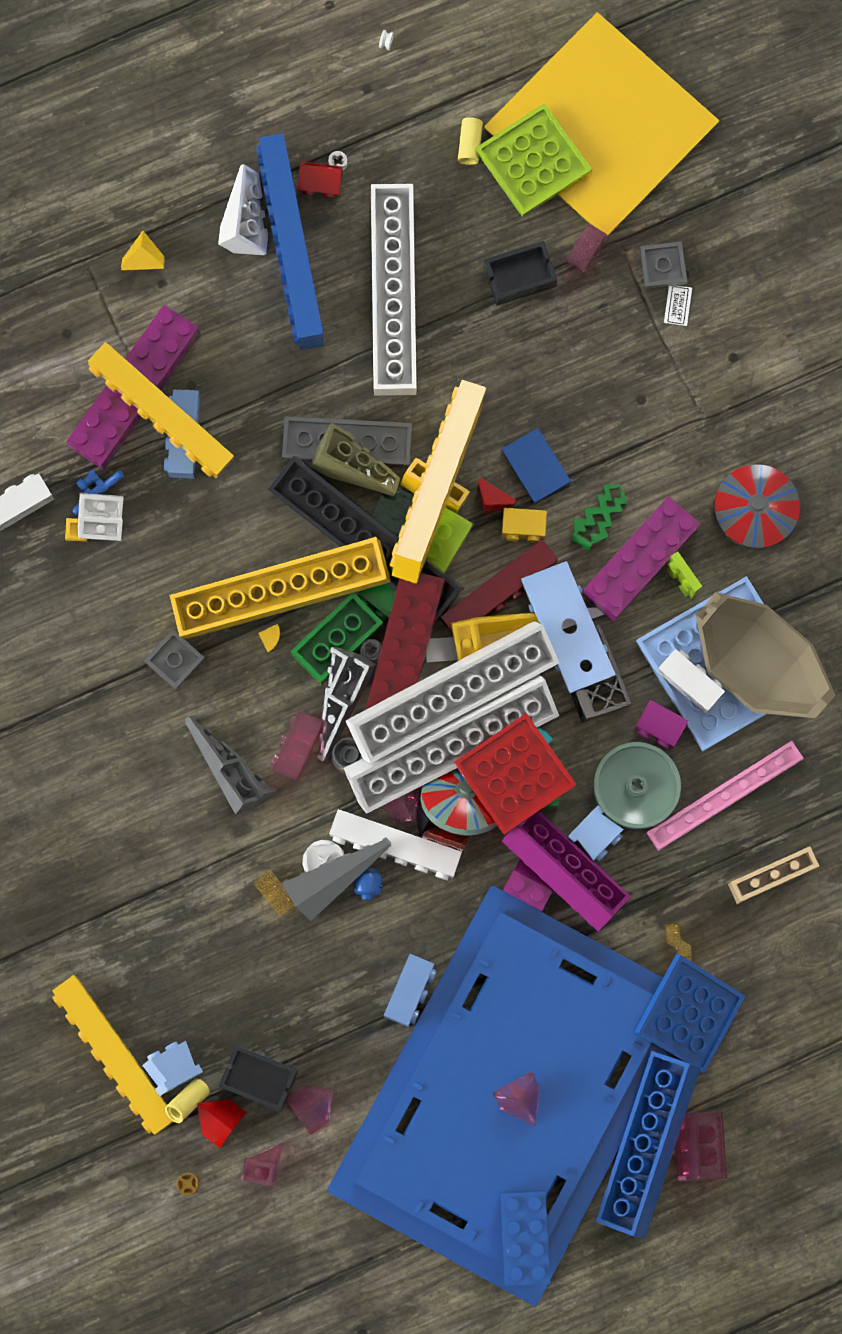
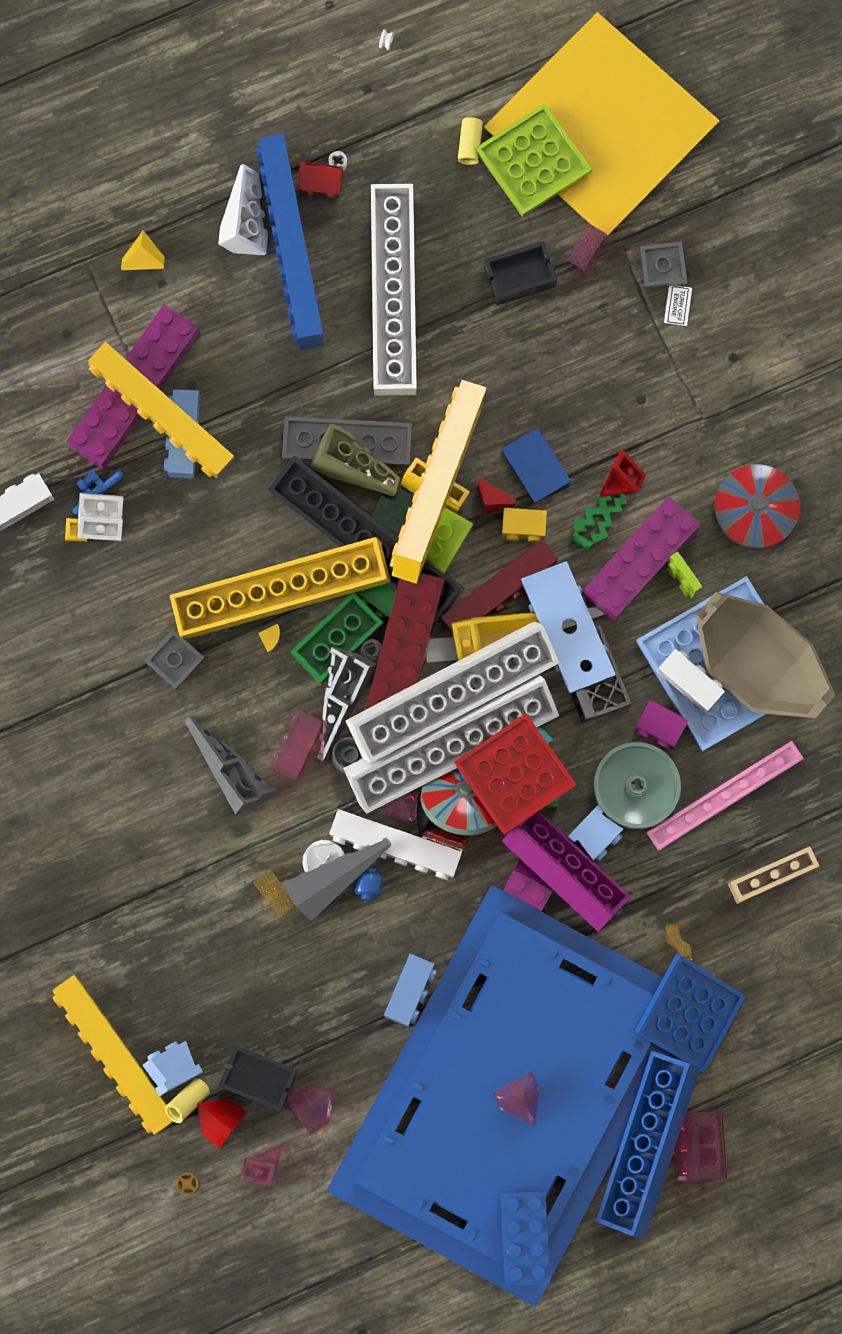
(623, 477): none -> red slope

